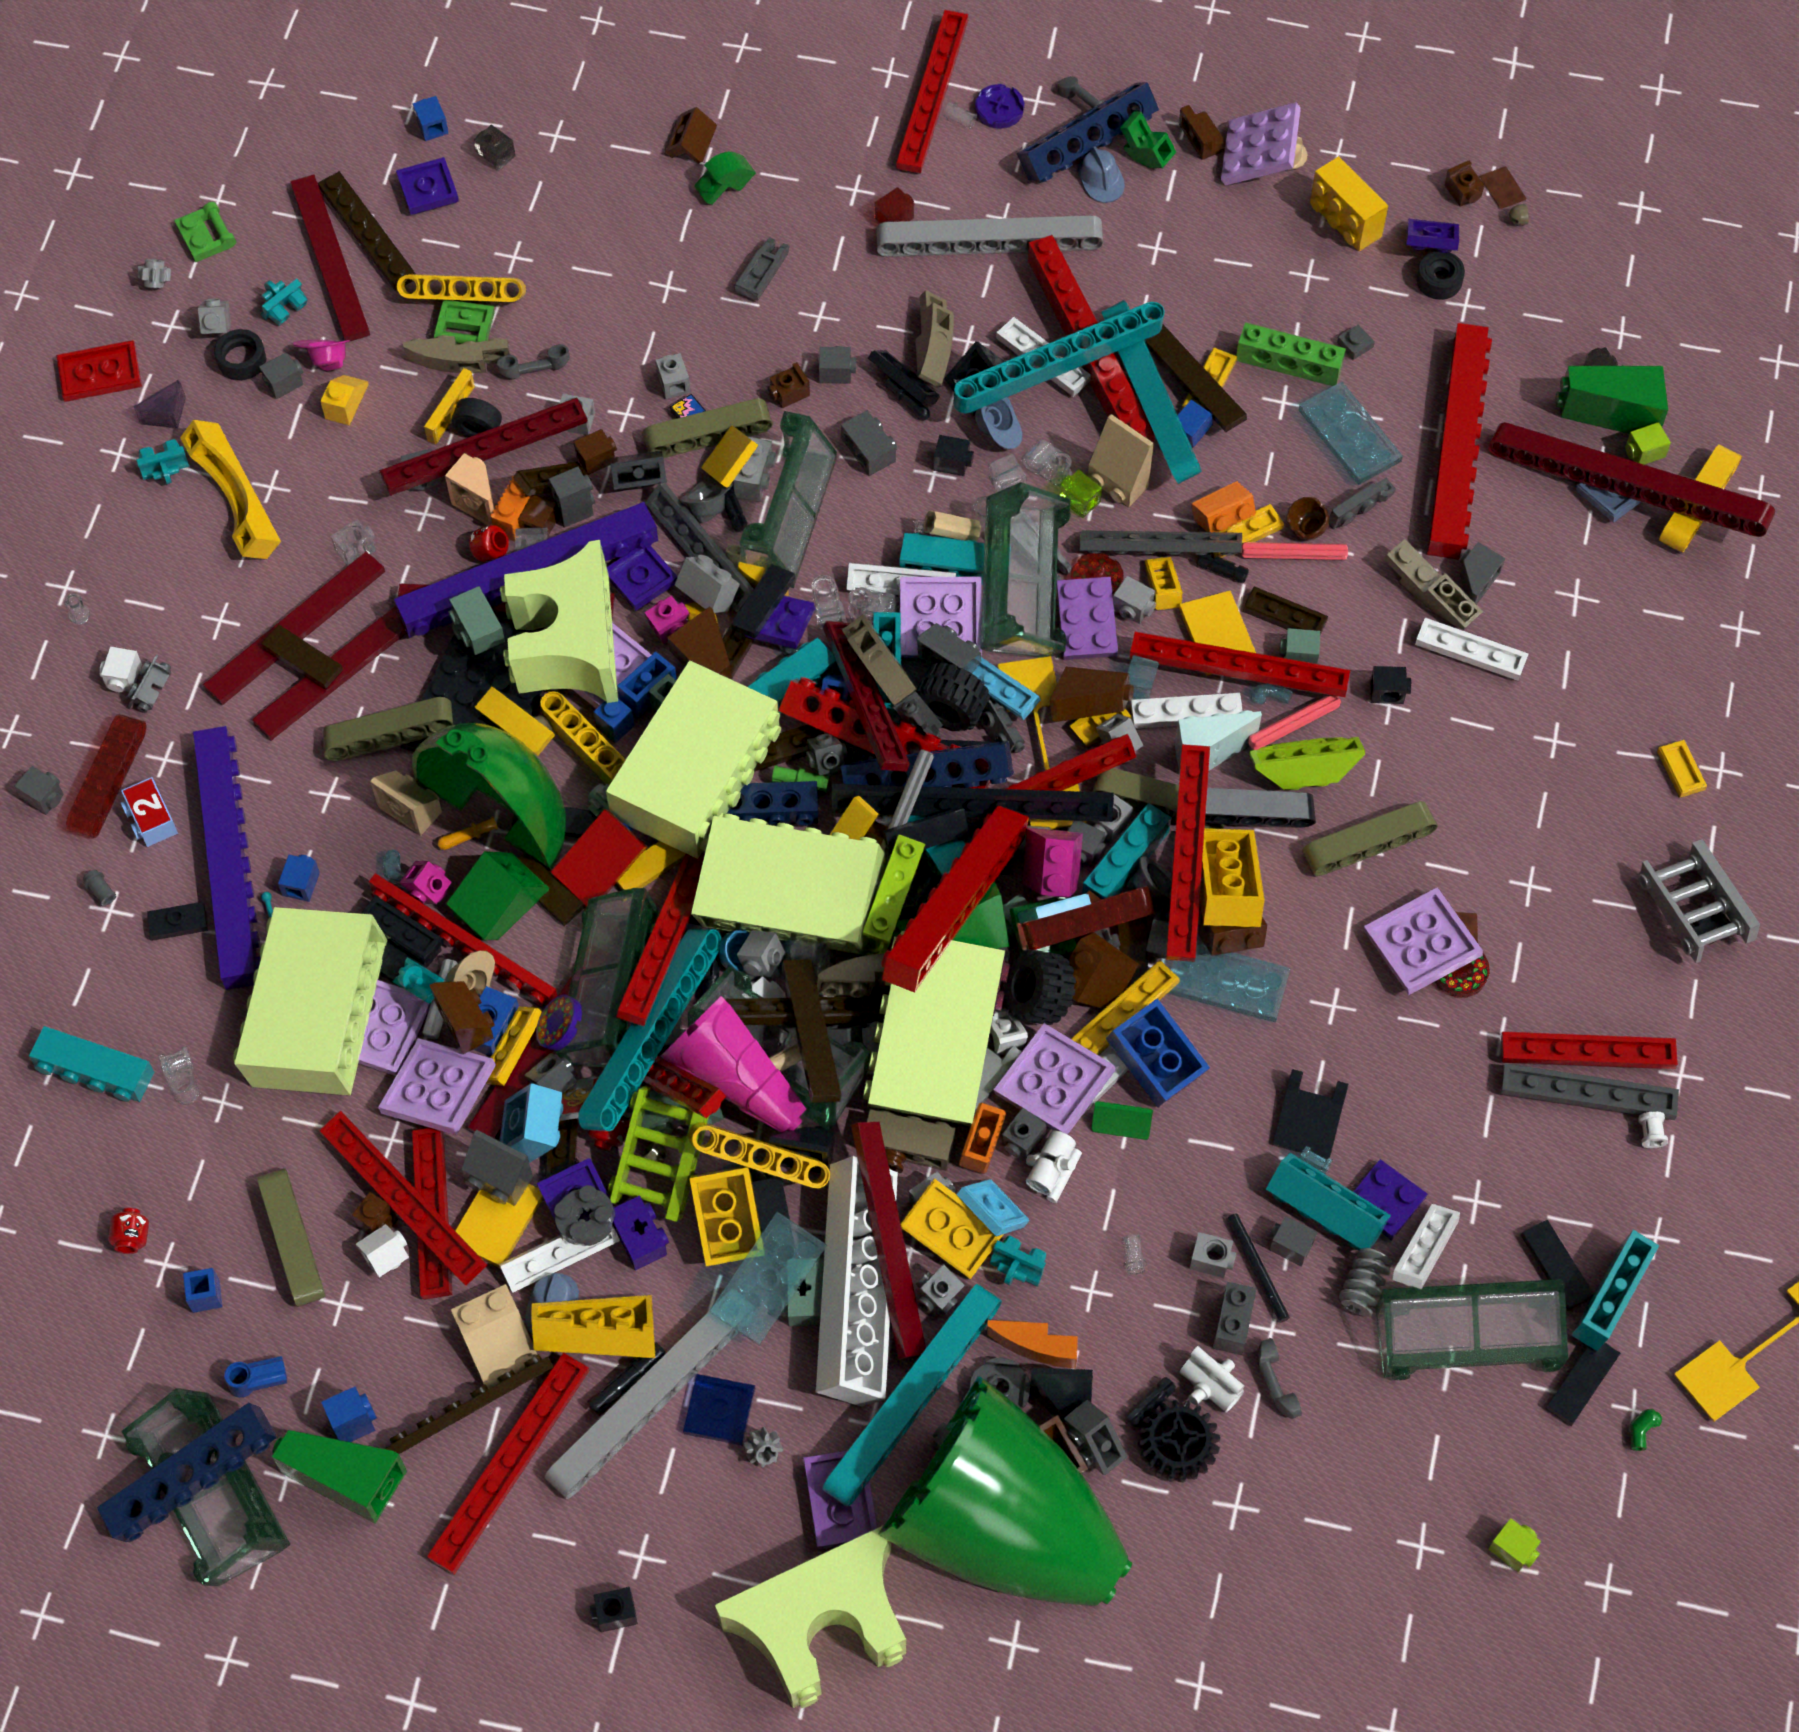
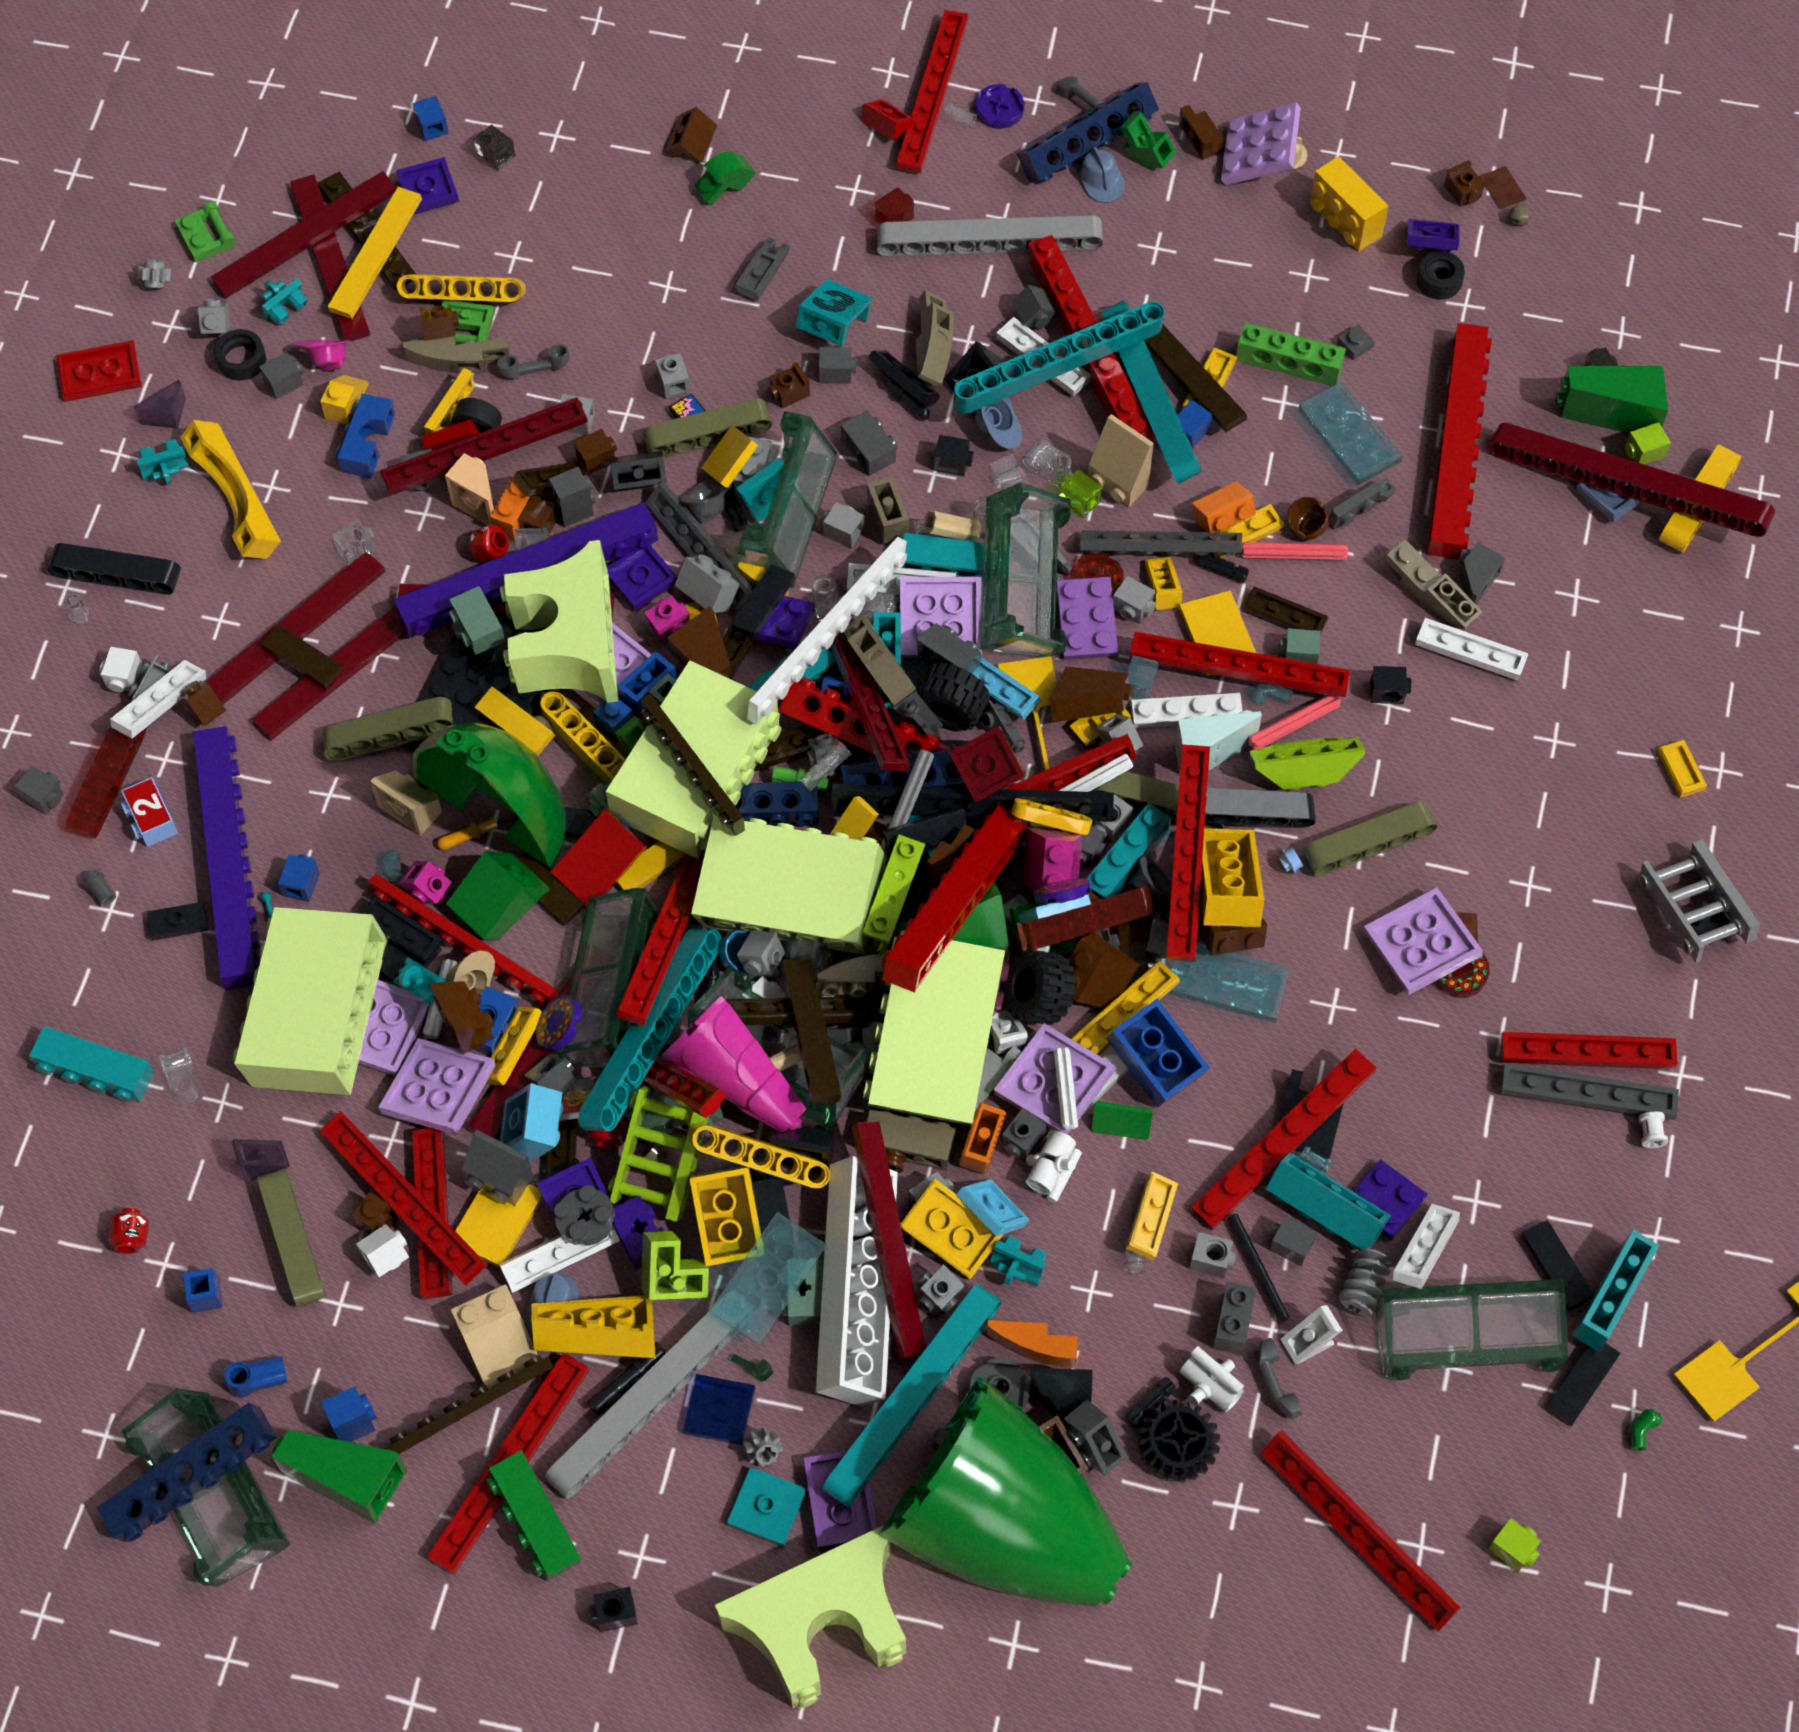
(114, 568): none -> black beam
(156, 699): none -> white plate
(202, 702): none -> reddish brown brick
(259, 1157): none -> clear purple slope
(304, 234): none -> dark red tile
(370, 417): none -> blue arch
(374, 253): none -> yellow tile
(438, 322): none -> reddish brown brick
(449, 435): none -> red slope
(533, 1516): none -> green brick
(630, 733): none -> bright green tile
(665, 1274): none -> lime brick
(697, 772): none -> dark brown plate
(760, 489): none -> teal plate
(761, 1371): none -> clear green hand
(767, 1507): none -> teal plate
(824, 633): none -> white plate
(825, 766): none -> clear pin
(832, 310): none -> teal panel
(843, 524): none -> light grey brick
(885, 118): none -> red slope
(887, 509): none -> dark tan brick
(945, 854): none -> reddish brown slope
(987, 764): none -> dark red plate
(1034, 307): none -> dark grey brick
(1051, 816): none -> yellow beam
(1062, 891): none -> dark purple tile
(1065, 1088): none -> white axle
(1100, 775): none -> white axle
(1152, 1216): none -> yellow tile
(1283, 1139): none -> red plate
(1290, 860): none -> light blue plate
(1312, 1335): none -> white slope
(1360, 1530): none -> red plate

